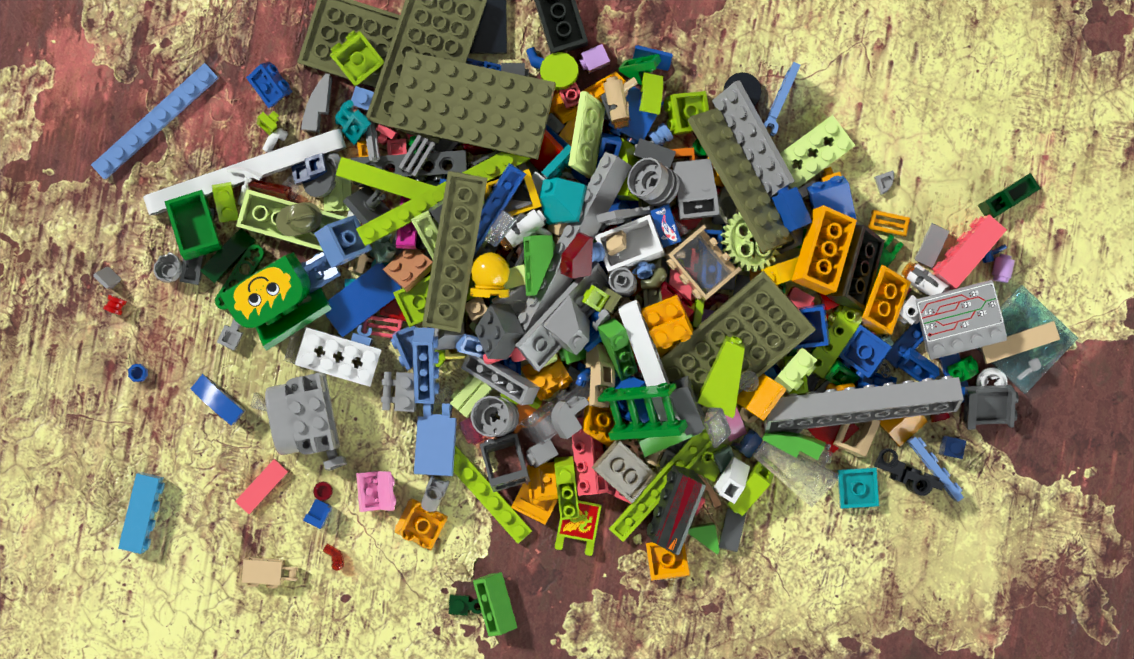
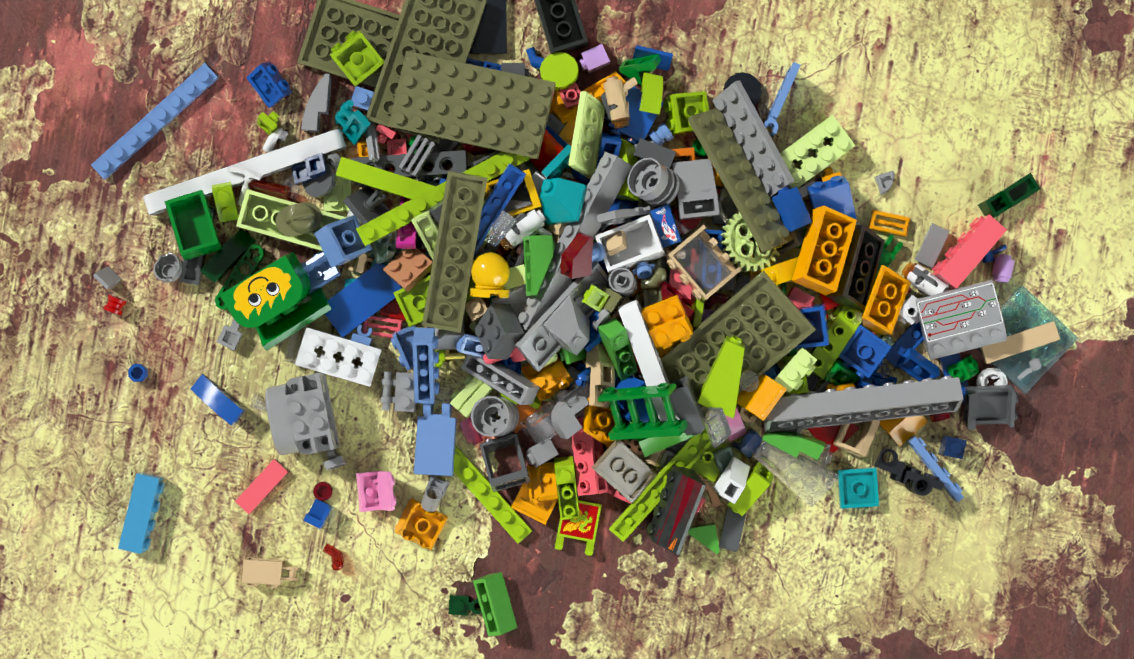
(666, 564): light orange slope -> none

